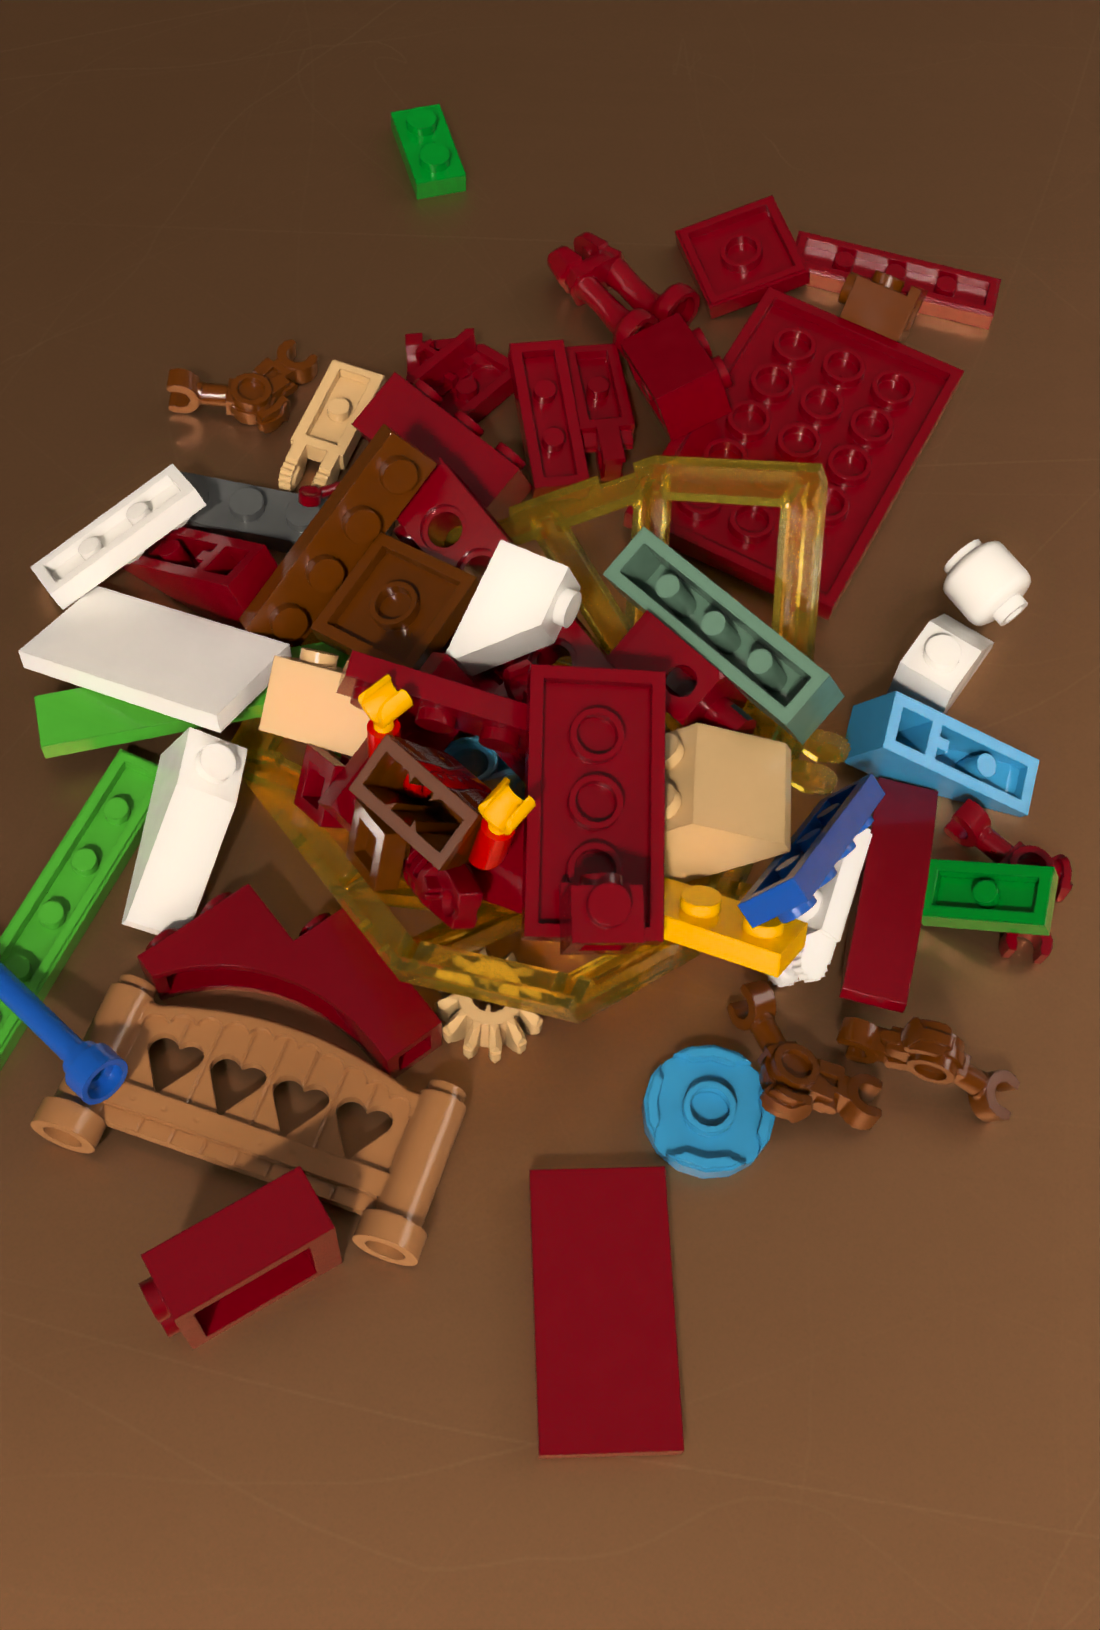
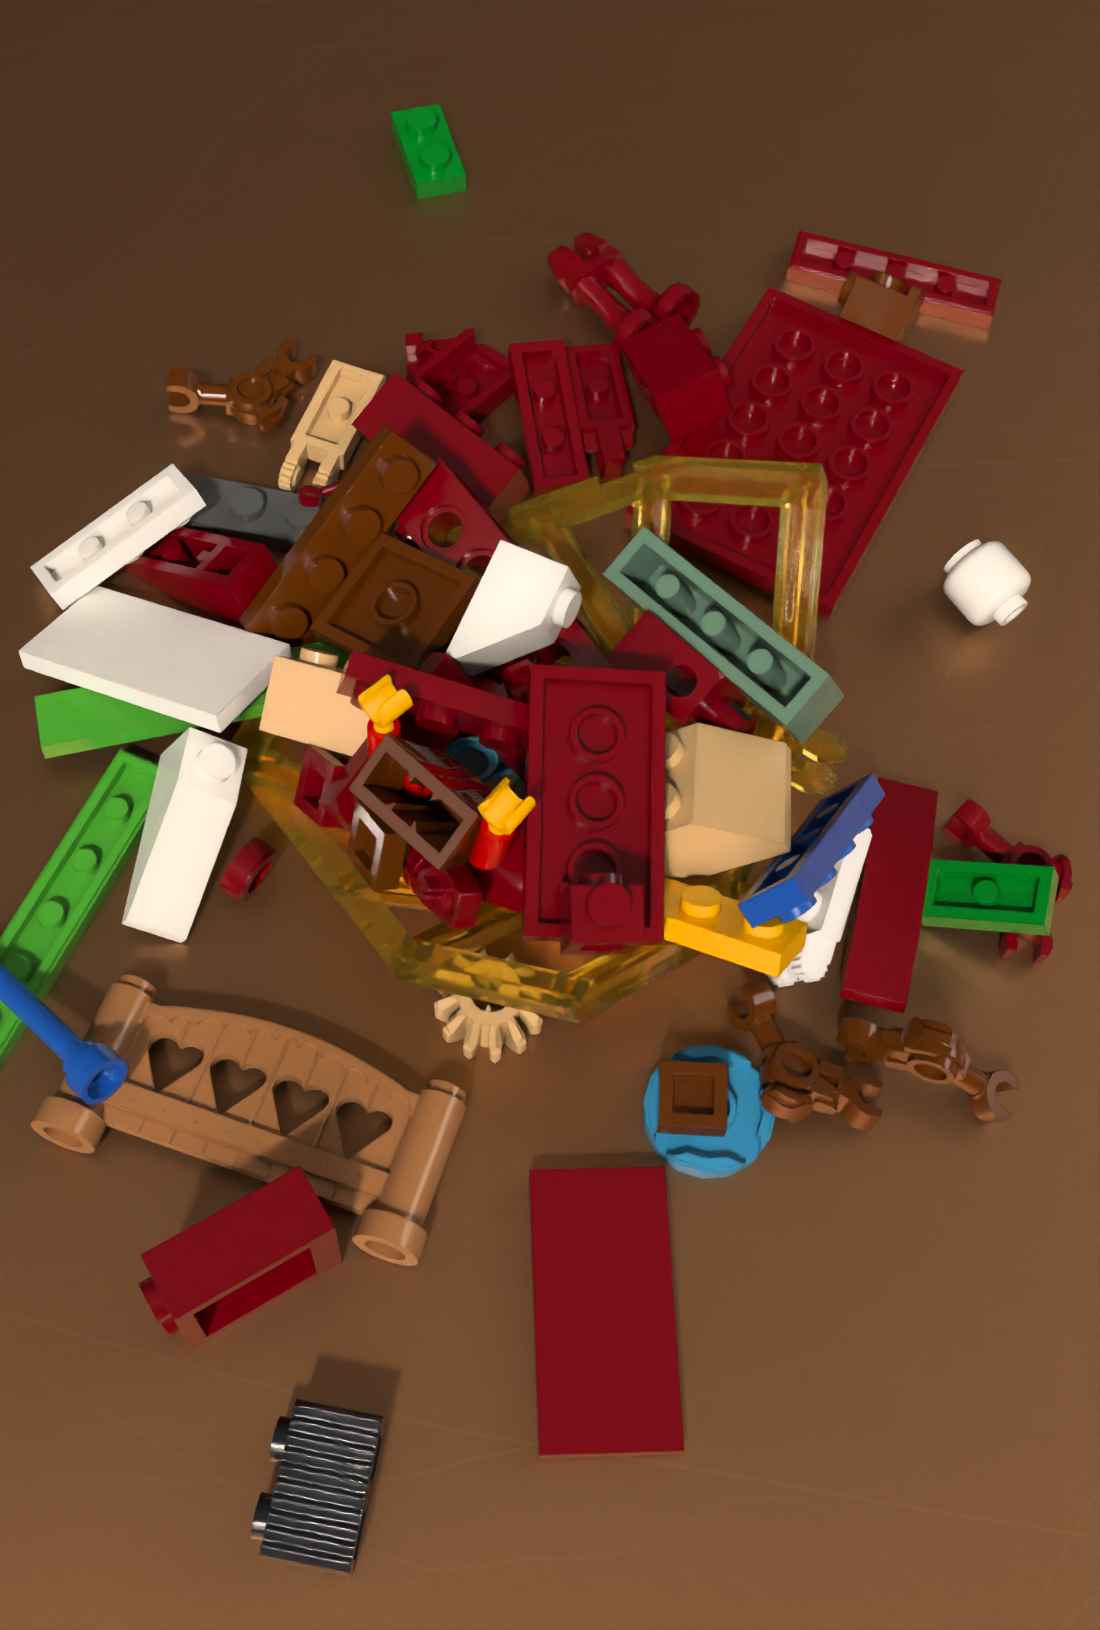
(248, 869): none -> dark red tile
(320, 1488): none -> black brick
(325, 970): dark red arch -> none
(692, 1098): none -> reddish brown plate
(742, 256): dark red tile -> none
(931, 750): dark azure slope -> none
(940, 663): white slope -> none

